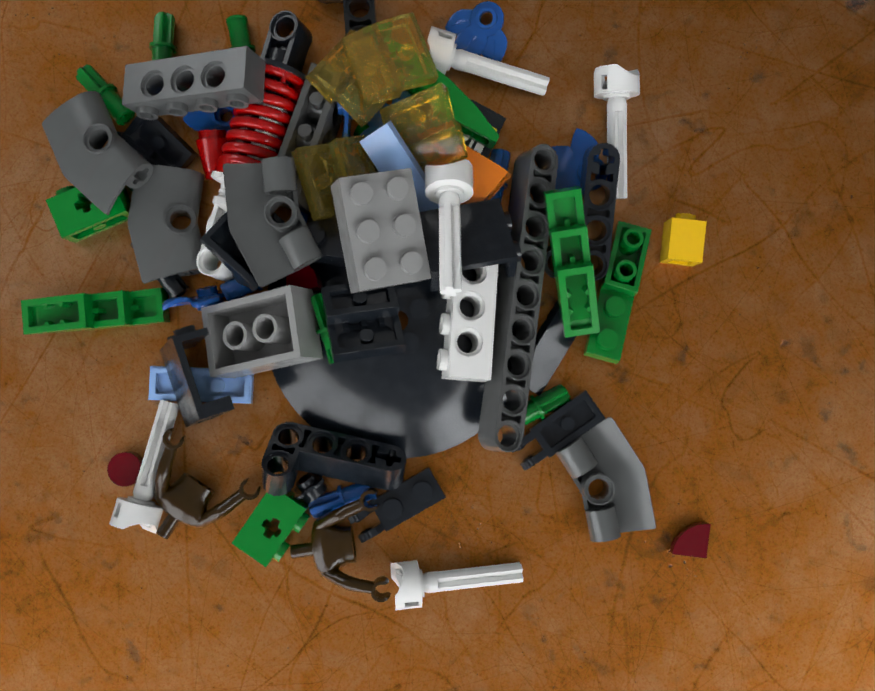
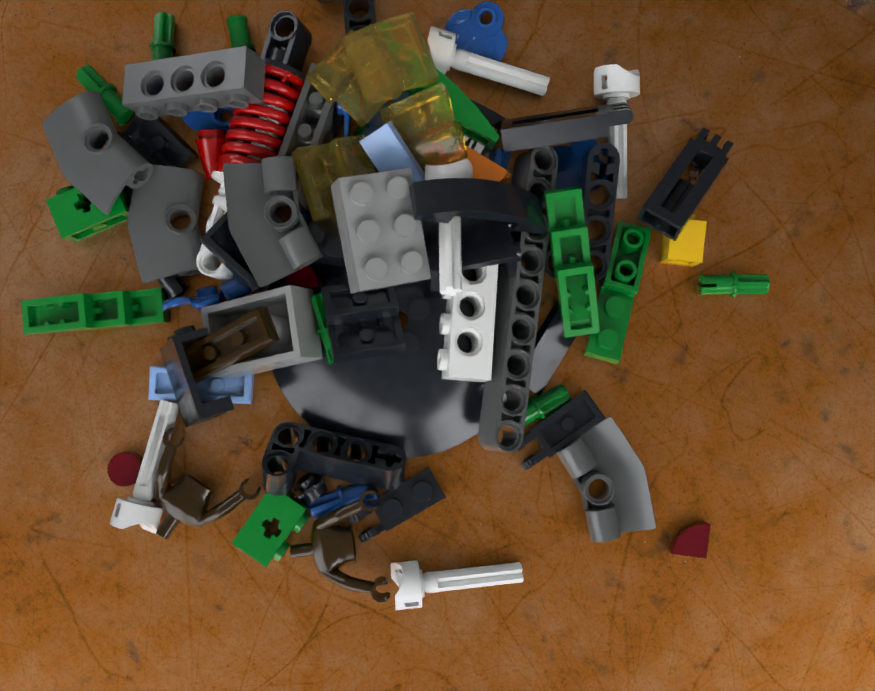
(231, 343): none -> dark brown tile
(479, 199): none -> black slope
(563, 126): none -> black hinge
(676, 199): none -> black hinge
(733, 284): none -> green axle

